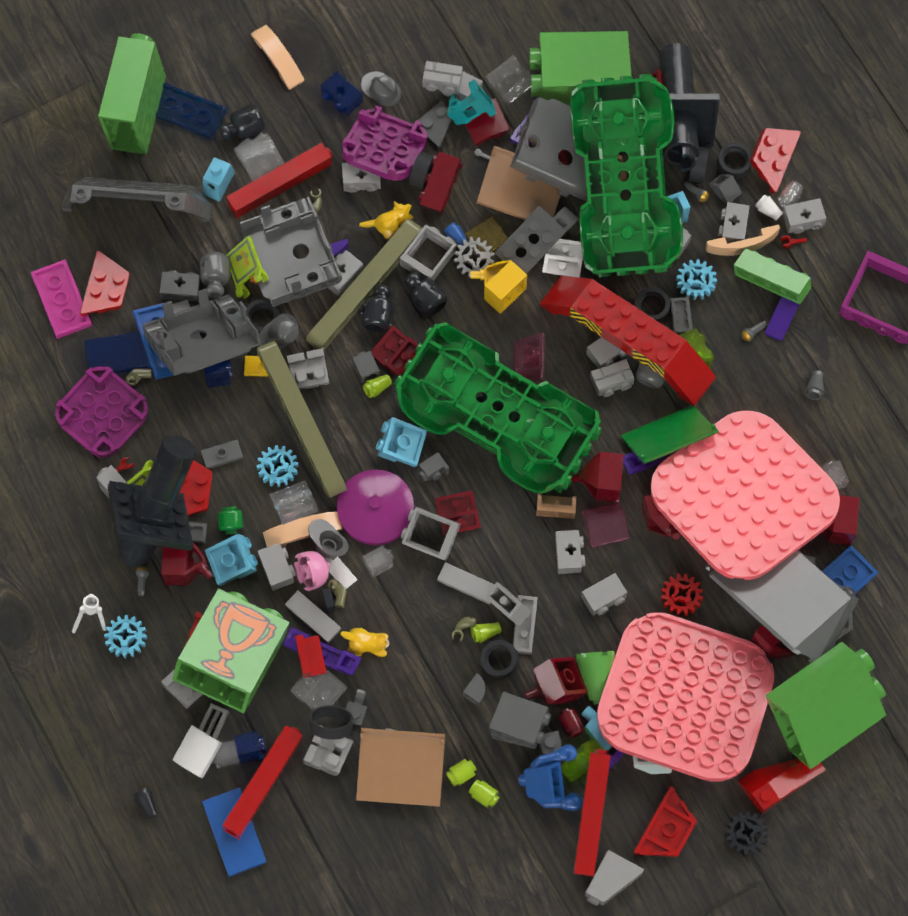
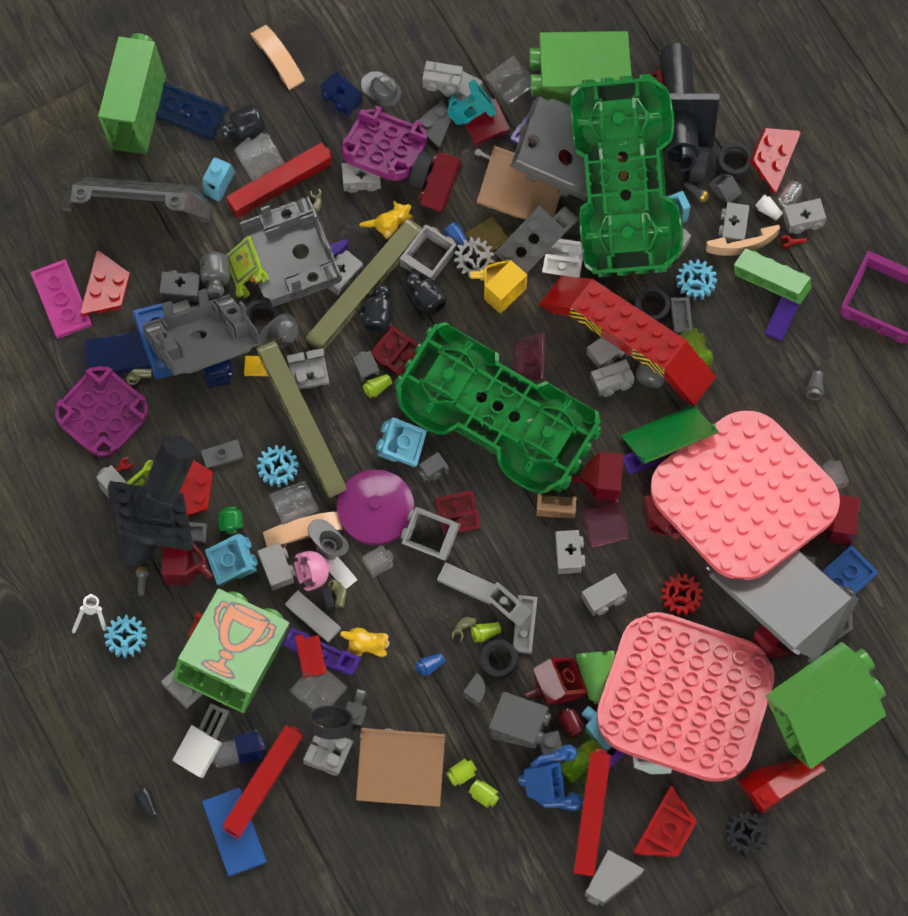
(429, 664): none -> blue cone
(749, 333): dark grey piece -> none

